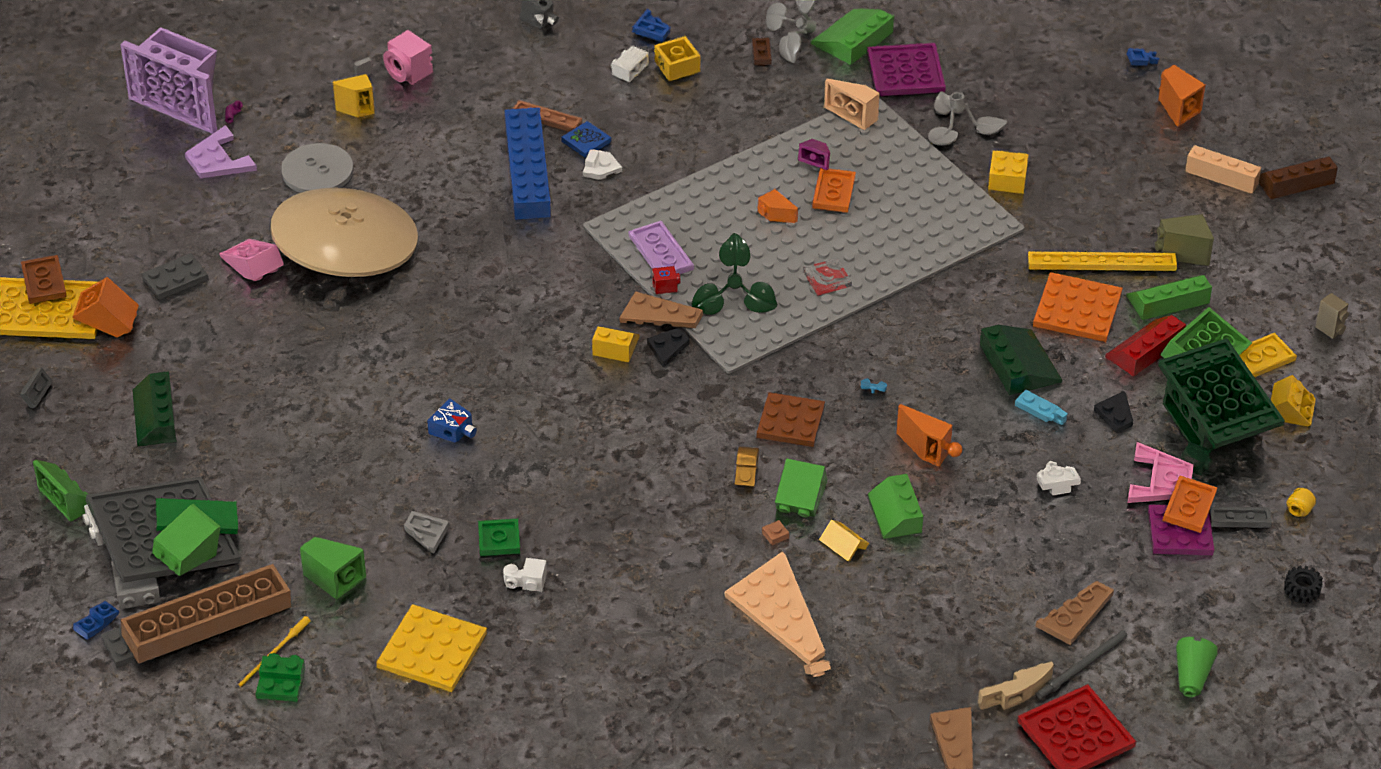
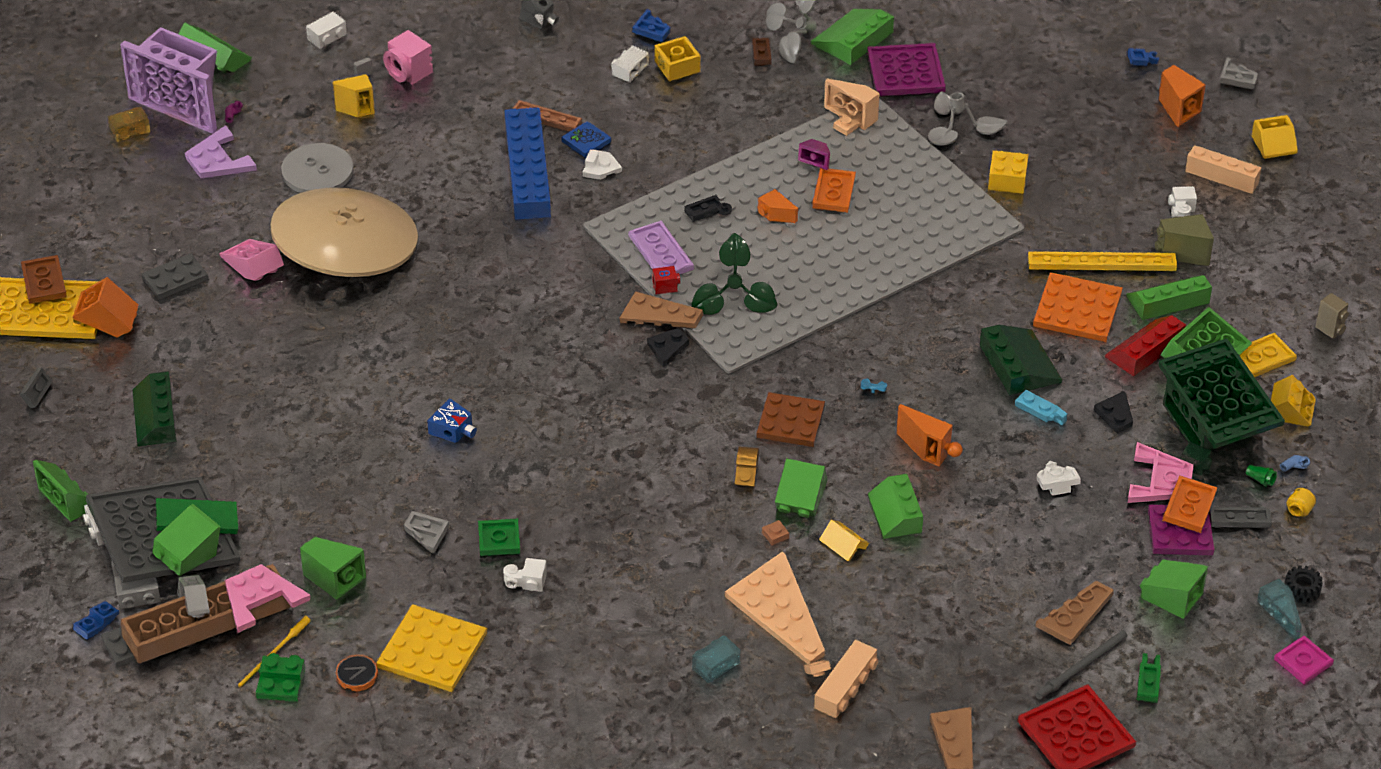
(129, 124): none -> clear yellow brick
(195, 595): none -> light grey slope
(227, 56): none -> bright green slope
(256, 588): none -> bright pink wing
(326, 30): none -> white brick
(356, 673): none -> black tile
(614, 344): yellow slope -> none
(707, 207): none -> black hinge
(716, 659): none -> clear light blue brick
(827, 276): clear tile -> none
(845, 125): none -> light nougat plate
(846, 679): none -> light nougat brick
(1021, 688): tan slope -> none
(1149, 679): none -> green hinge
(1175, 586): none -> bright green slope
(1182, 201): none -> white brick
(1194, 664): bright green cone -> none
(1238, 75): none -> light grey wing
(1263, 475): none -> green cone
(1275, 136): none -> yellow slope
(1280, 604): none -> clear light blue slope
(1295, 461): none -> medium blue arm
(1299, 177): reddish brown slope -> none
(1304, 659): none -> dark pink tile

